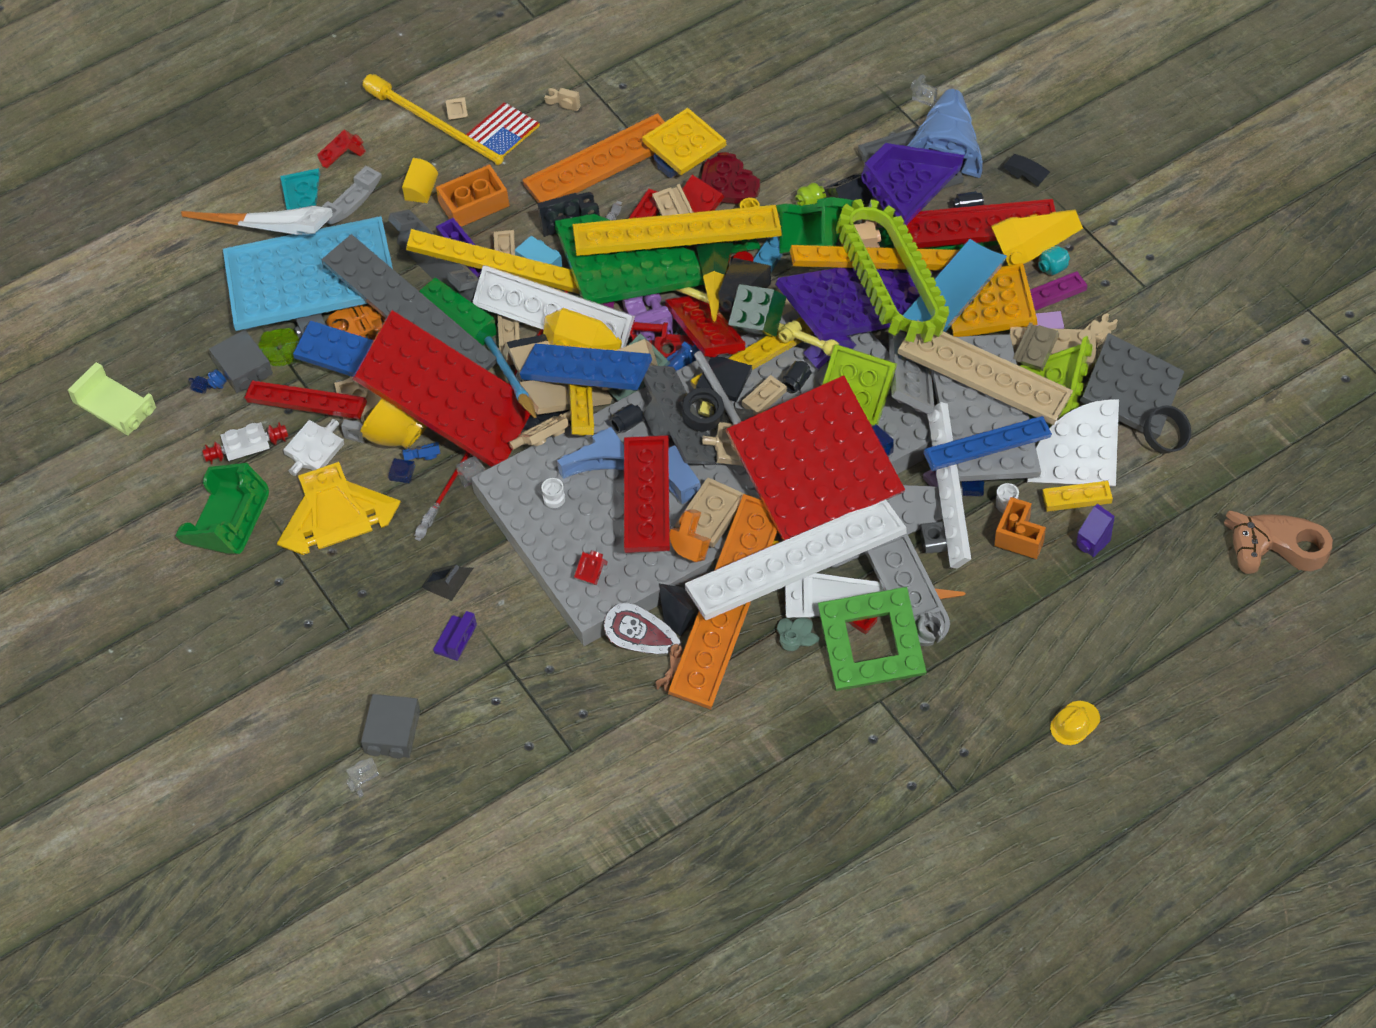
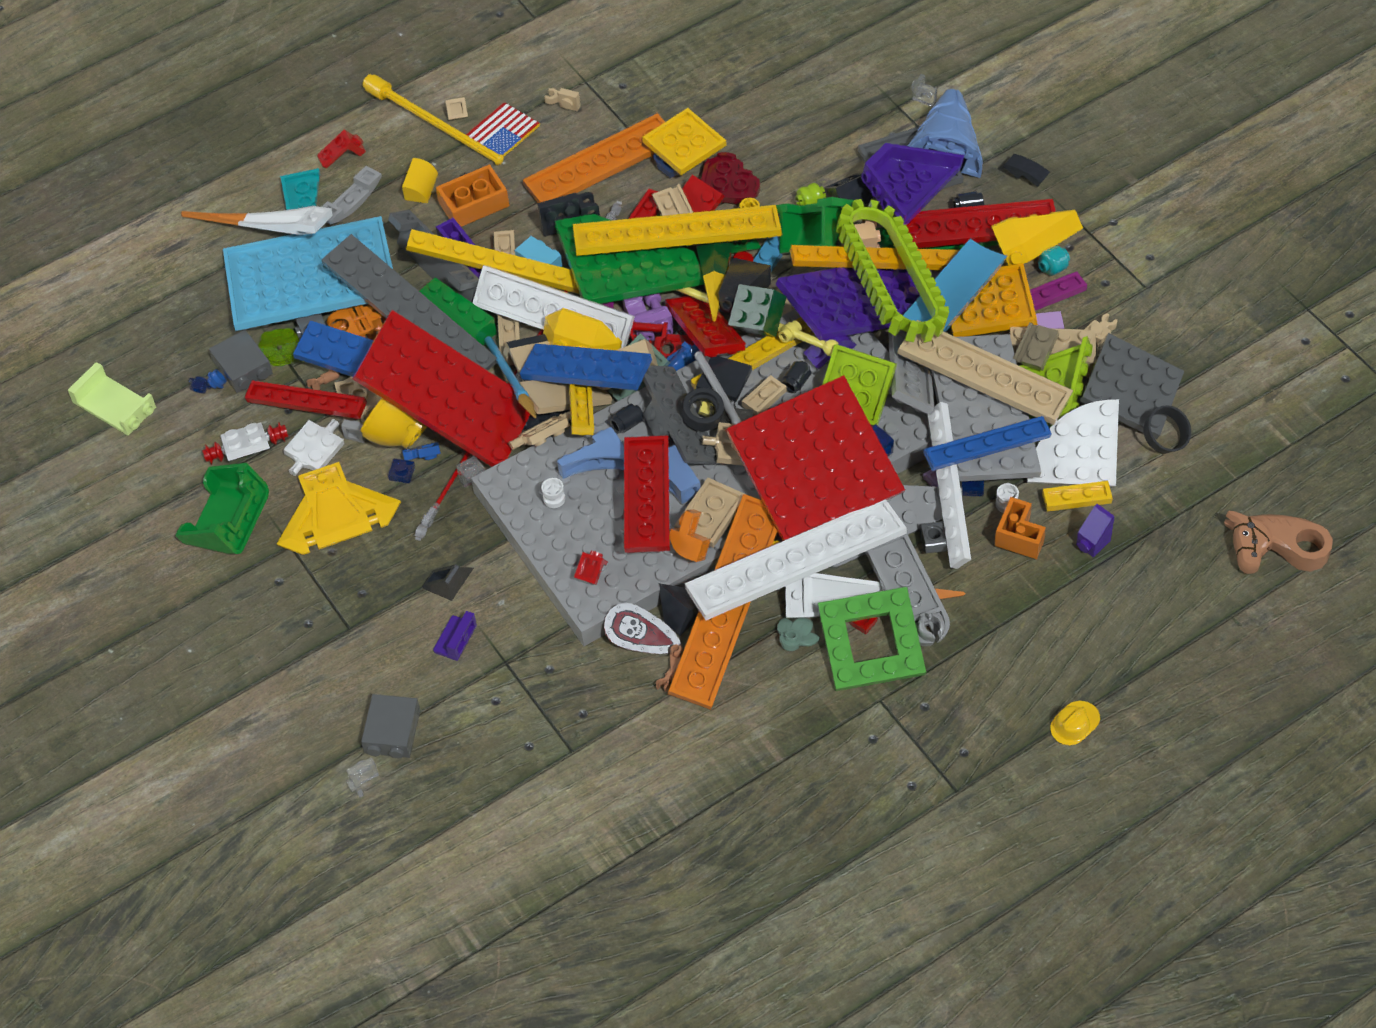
(323, 379): none -> nougat arm

